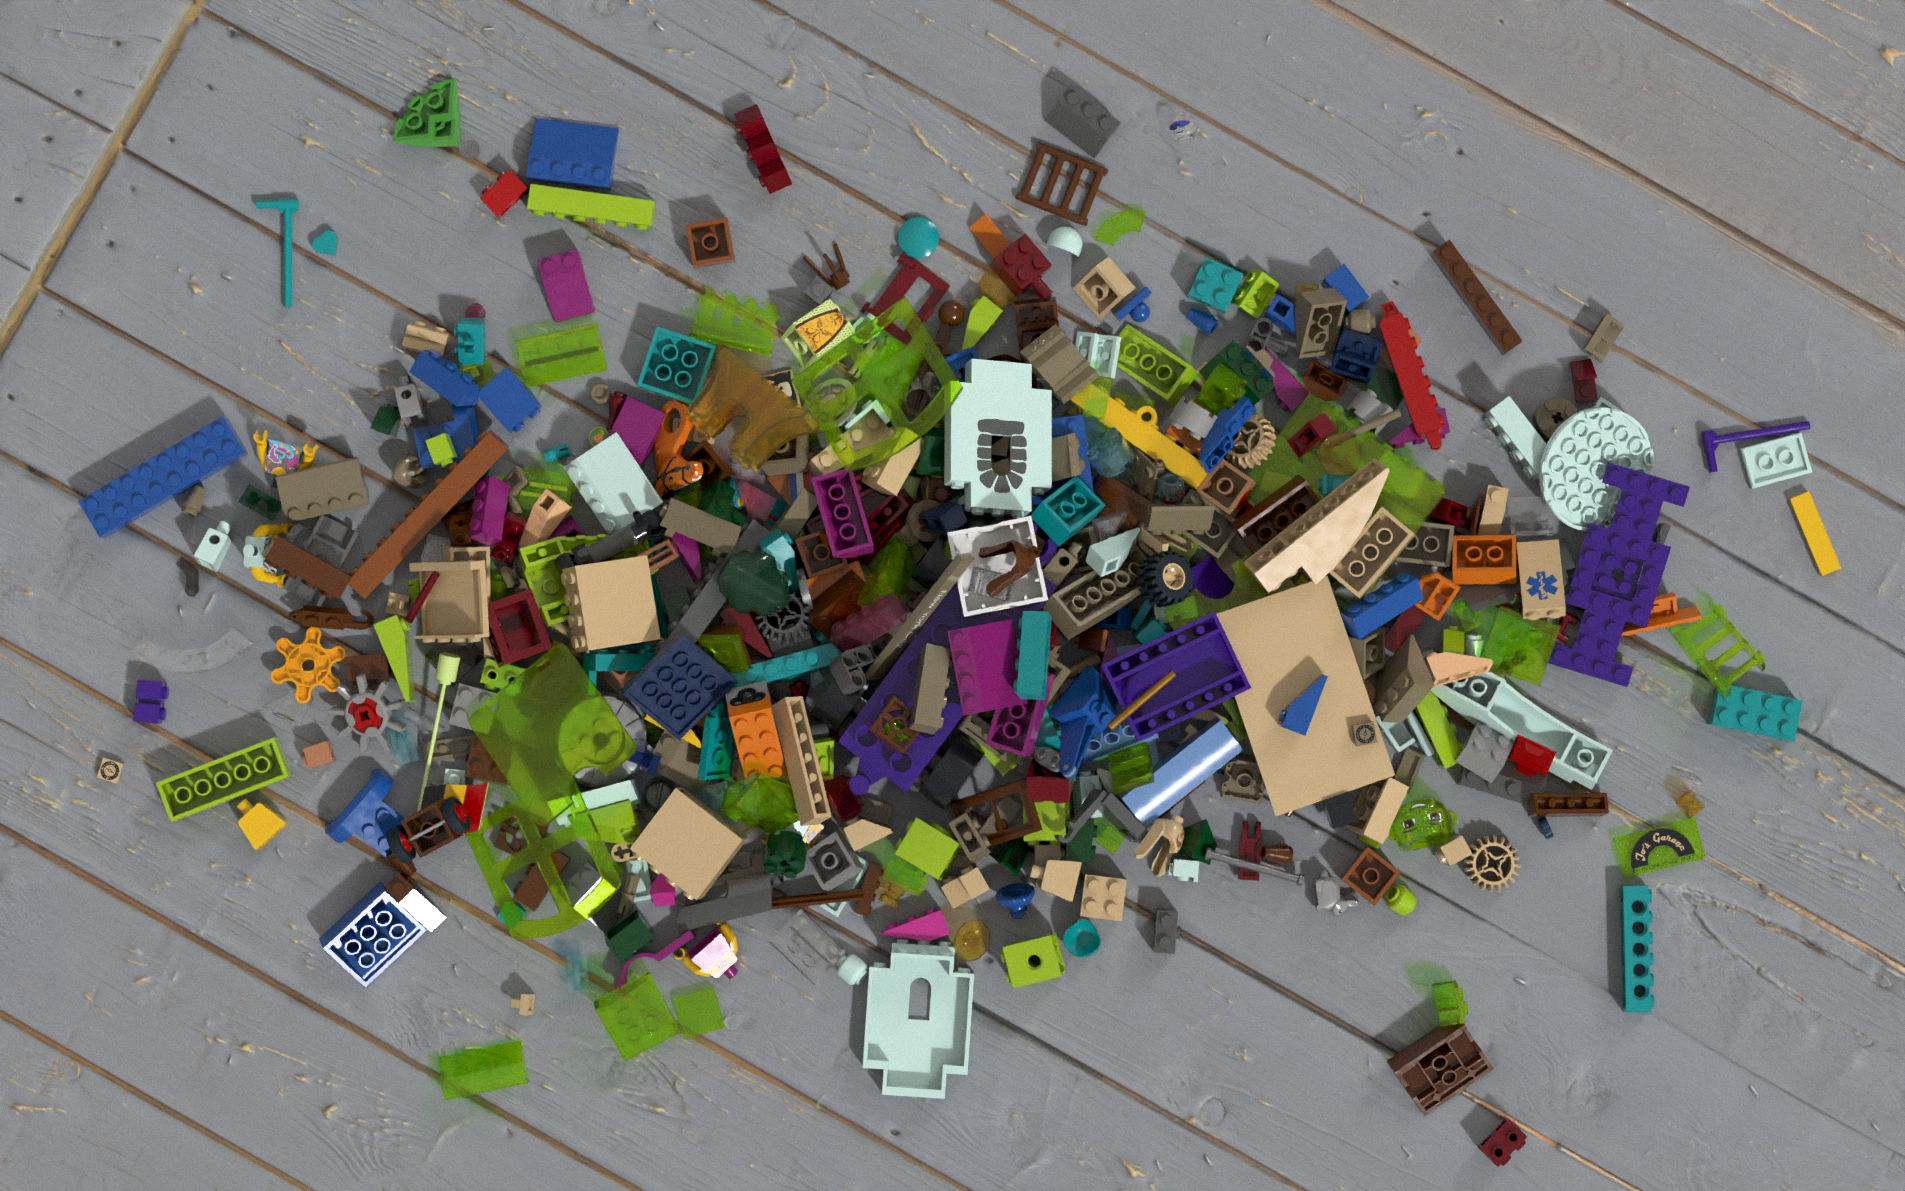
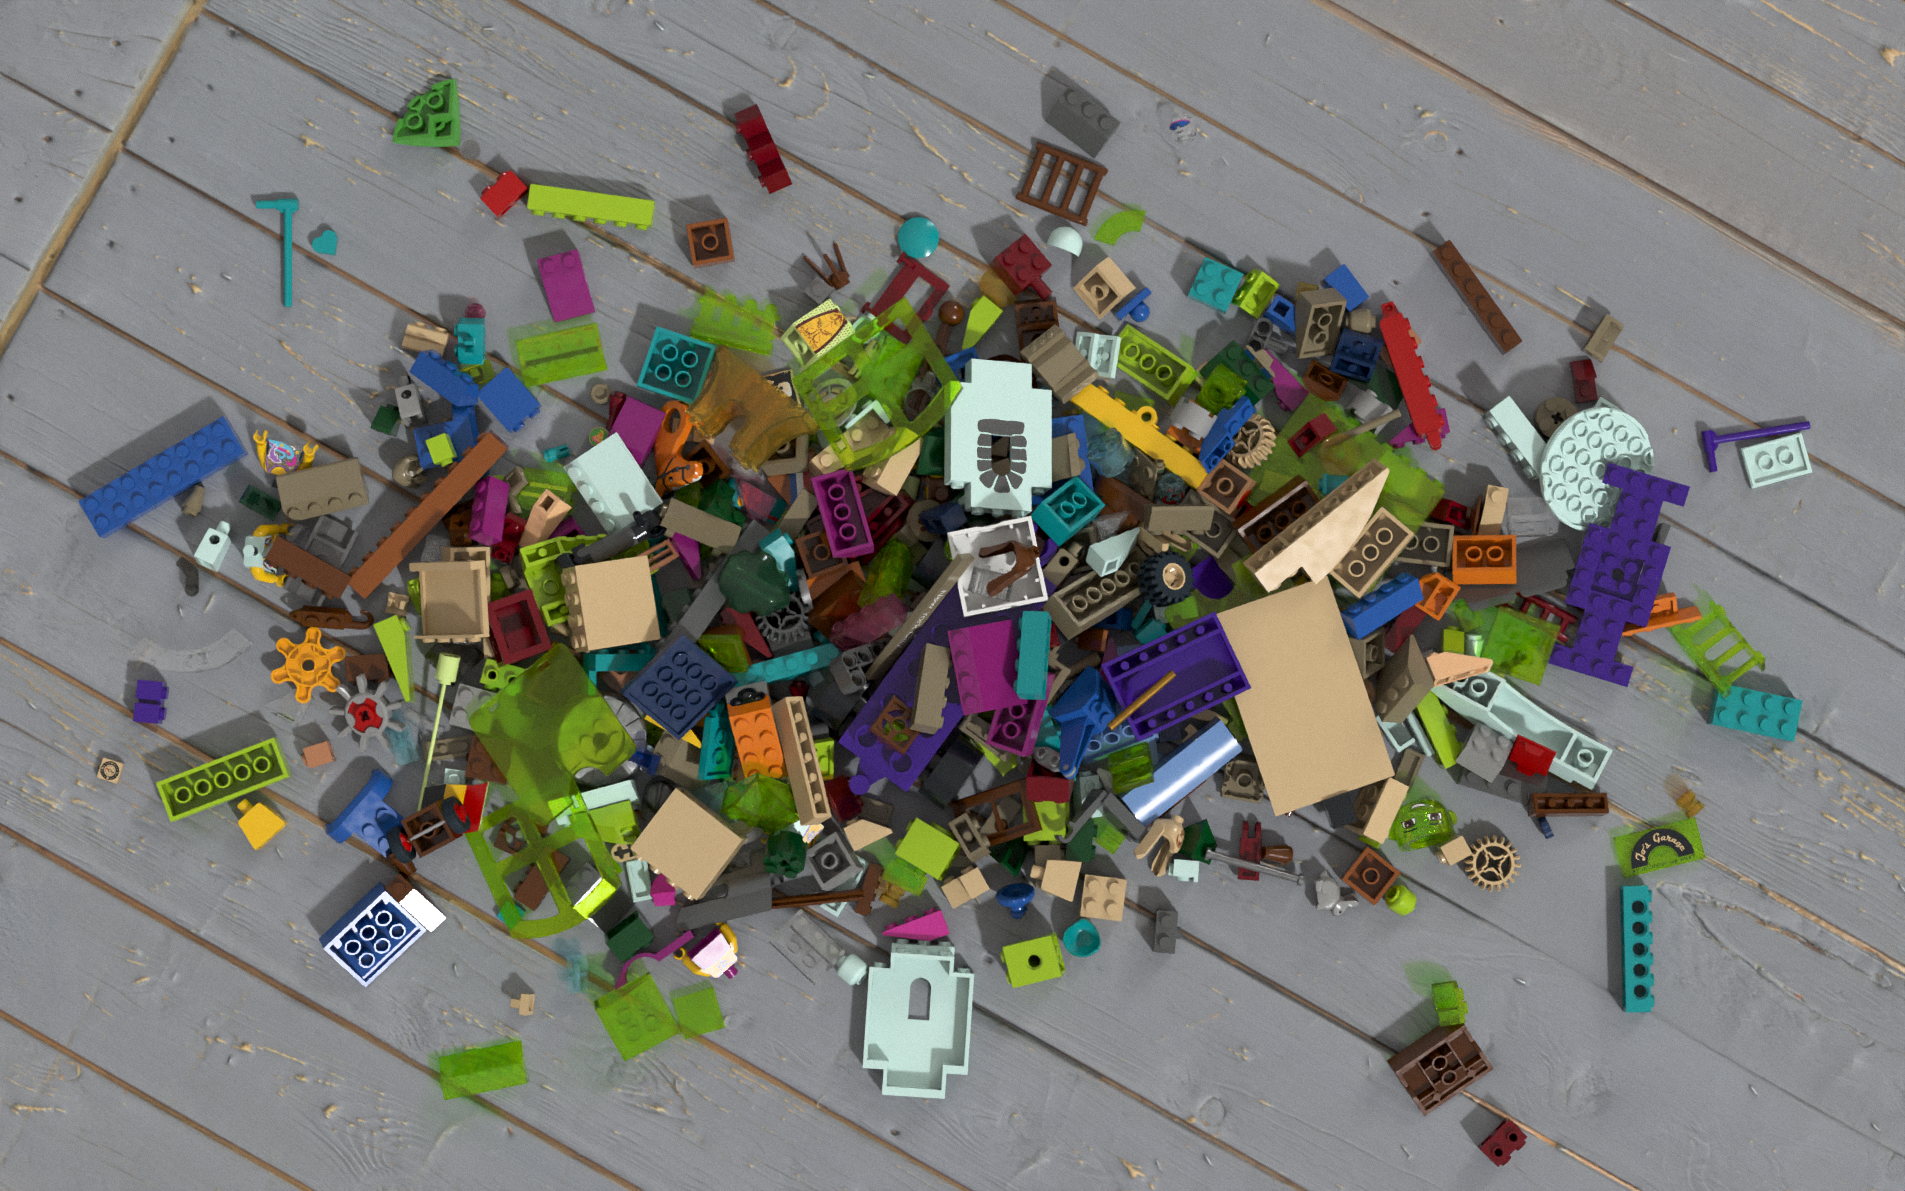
(422, 596): dark red bar -> none
(572, 154): blue slope -> none
(629, 893): dark tan axle -> none
(978, 940): clear yellow dish -> none
(989, 236): orange slope -> none
(1098, 398): clear neon green tile -> none
(1204, 322): blue cone -> none
(1302, 708): blue slope -> none
(1364, 733): dark tan tile -> none
(1541, 579): tan panel -> none
(1814, 533): yellow tile -> none

